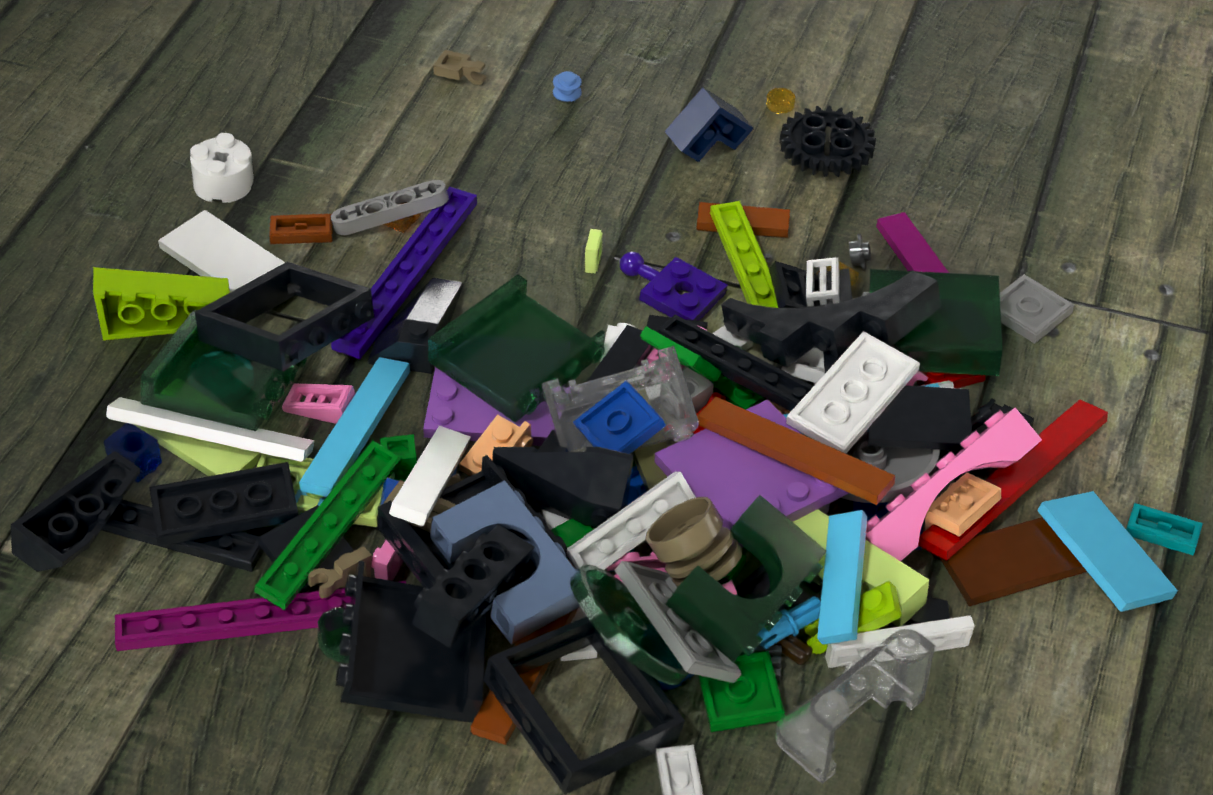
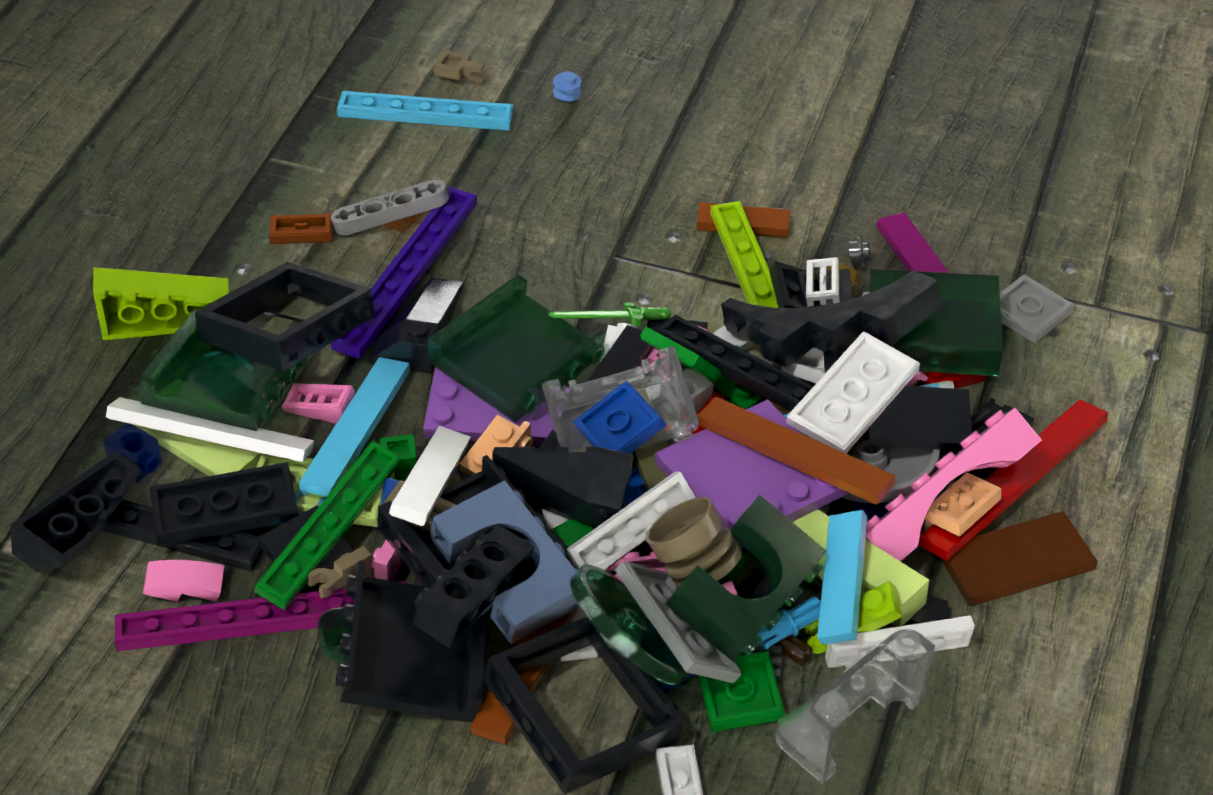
(175, 577): none -> bright pink slope
(218, 251): white tile -> none
(221, 168): white brick -> none
(425, 110): none -> medium azure tile
(593, 251): yellowish green tile -> none
(631, 312): none -> bright green sword
(677, 275): dark purple plate -> none
(706, 122): dark blue brick -> none
(780, 100): clear yellow tile -> none
(849, 146): black gear -> none
(1107, 551): medium azure tile -> none
(1163, 531): teal tile -> none

